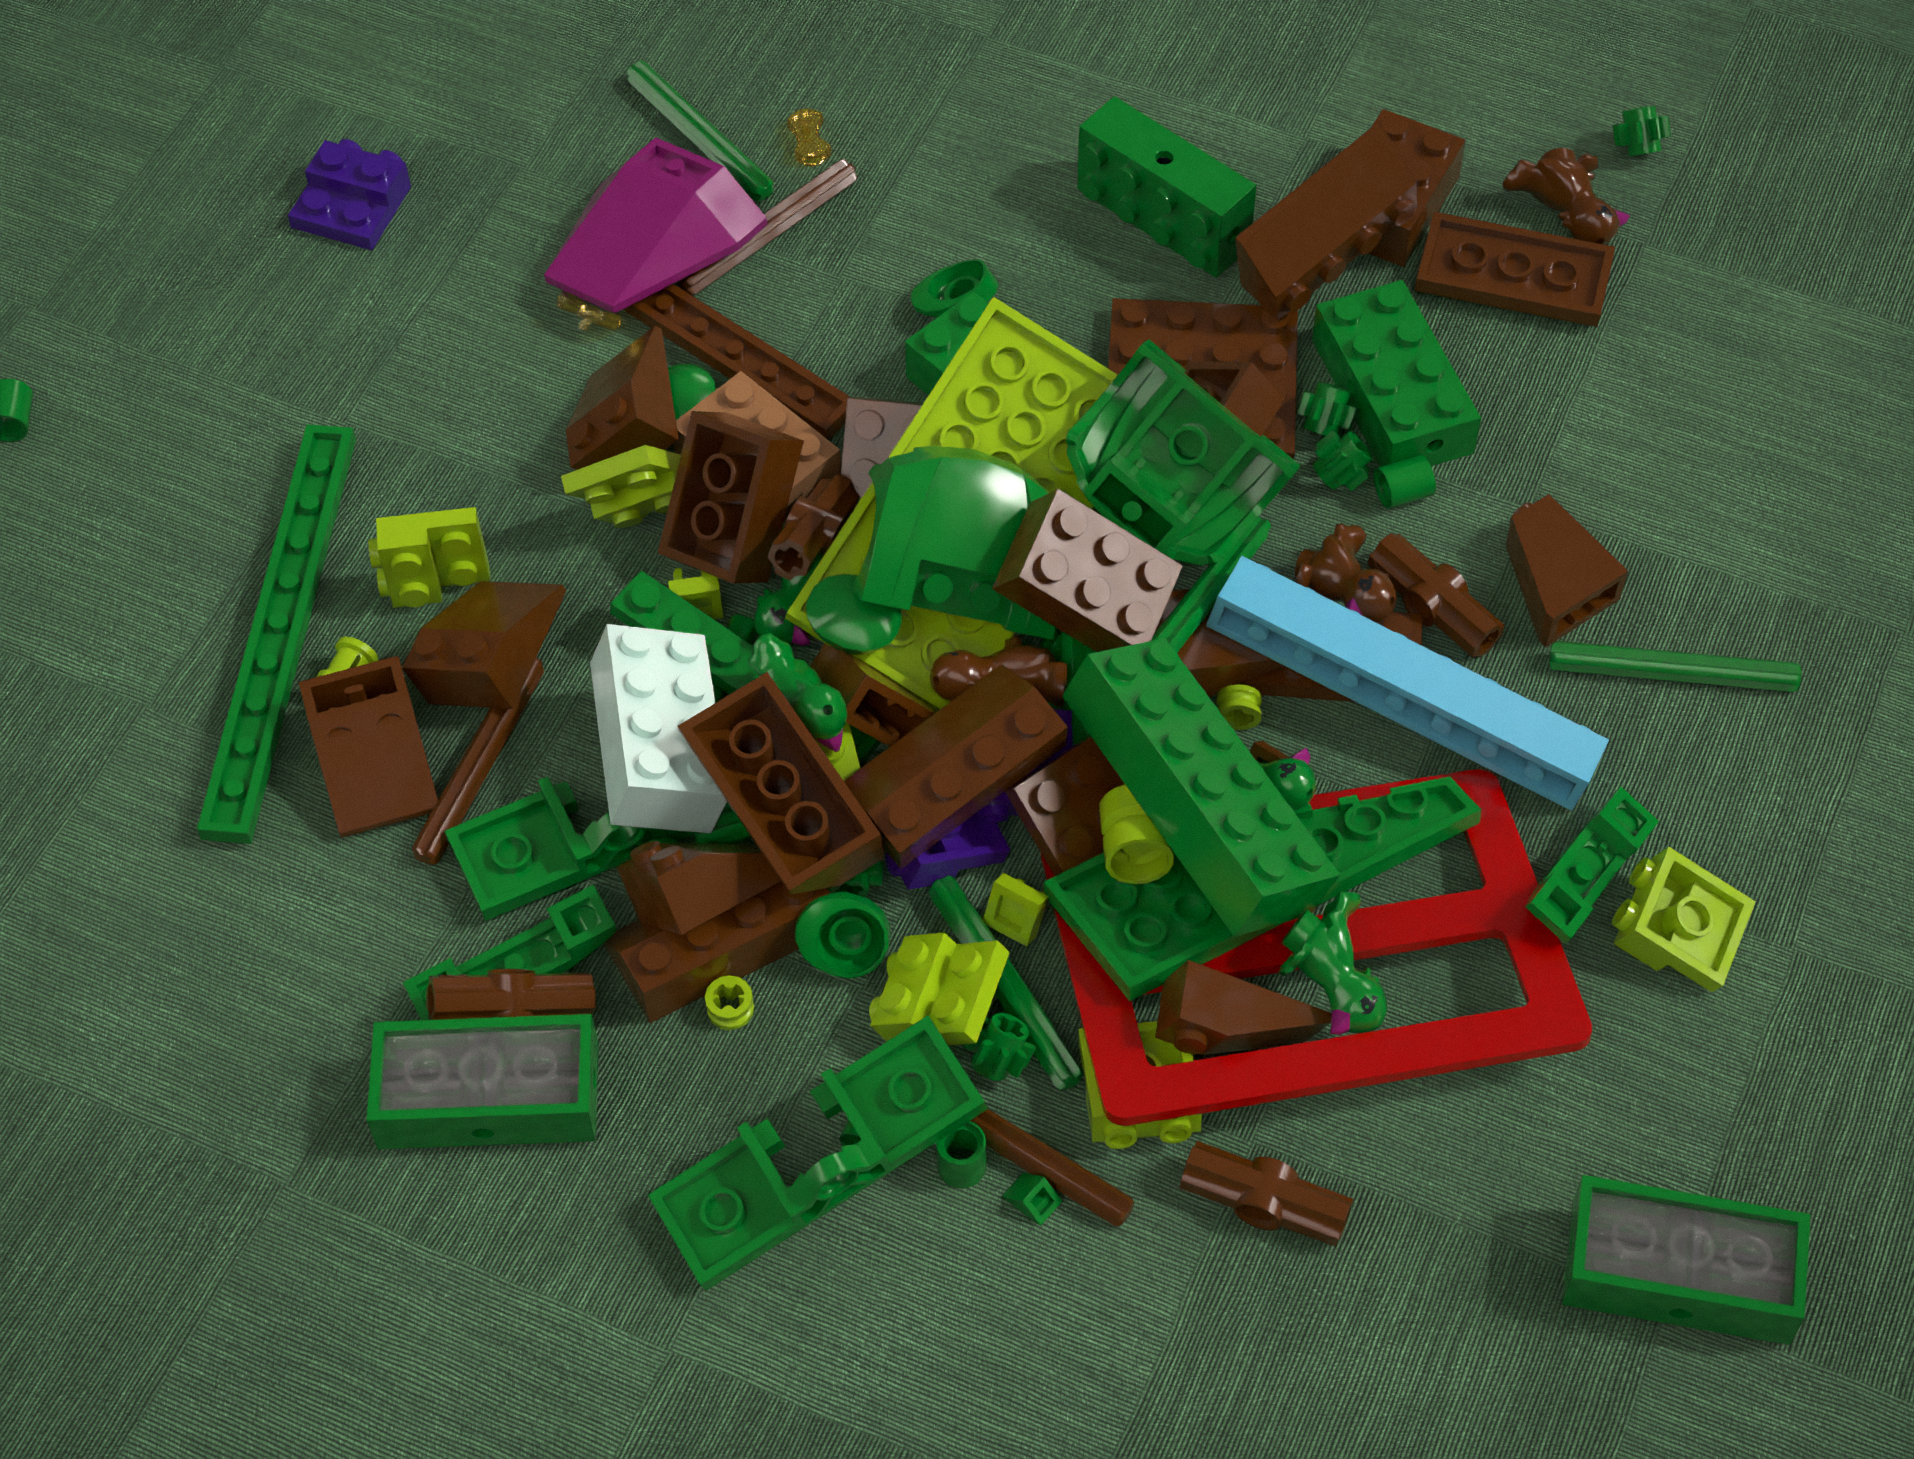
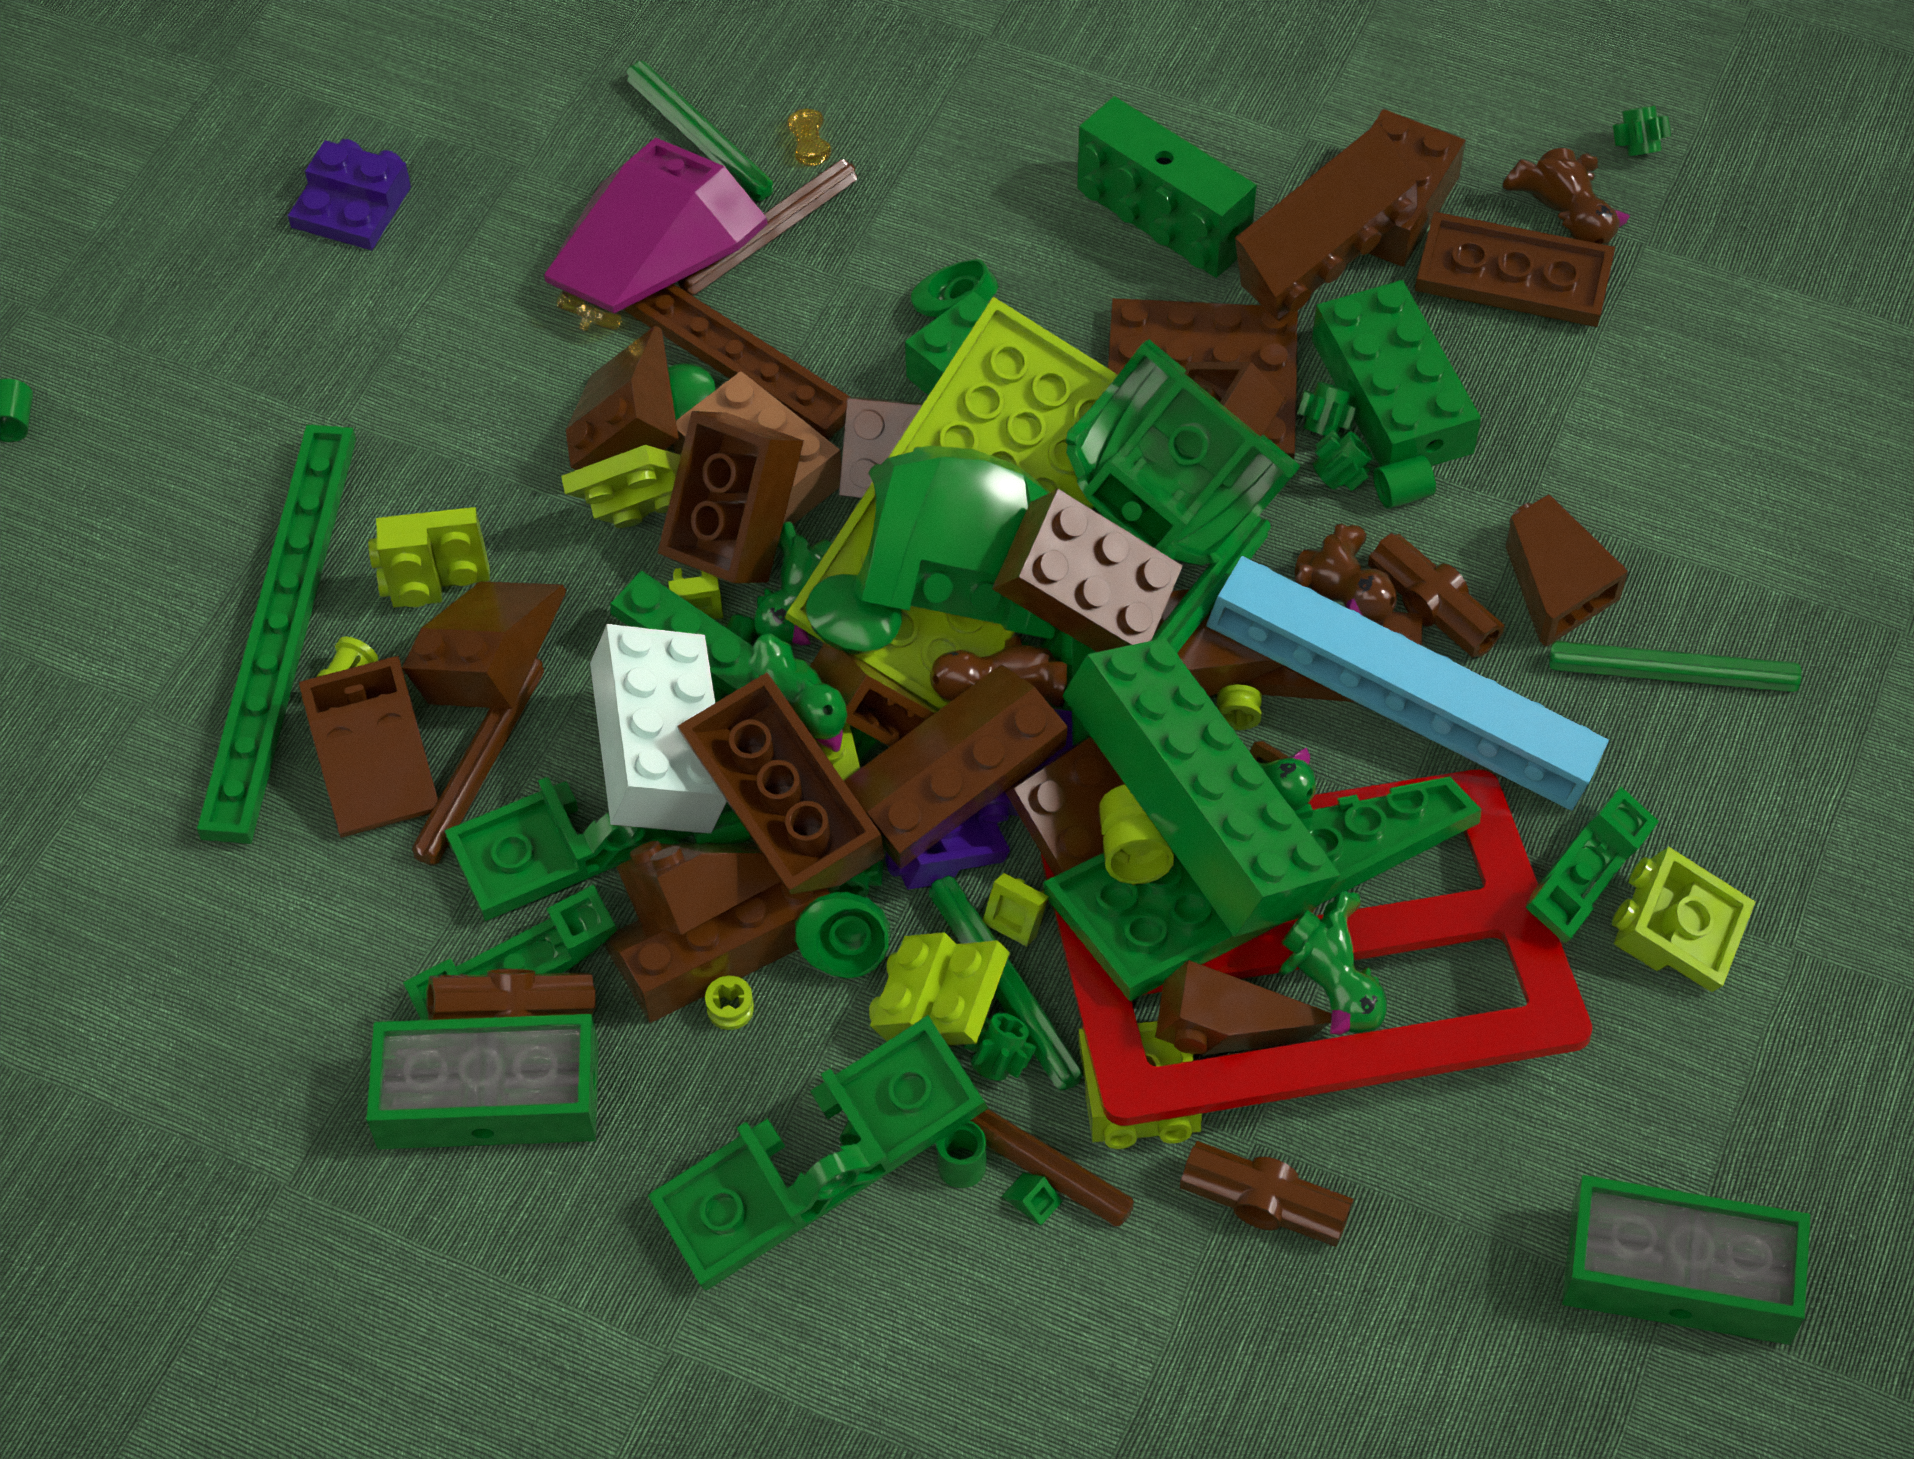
(812, 526): reddish brown piece -> none

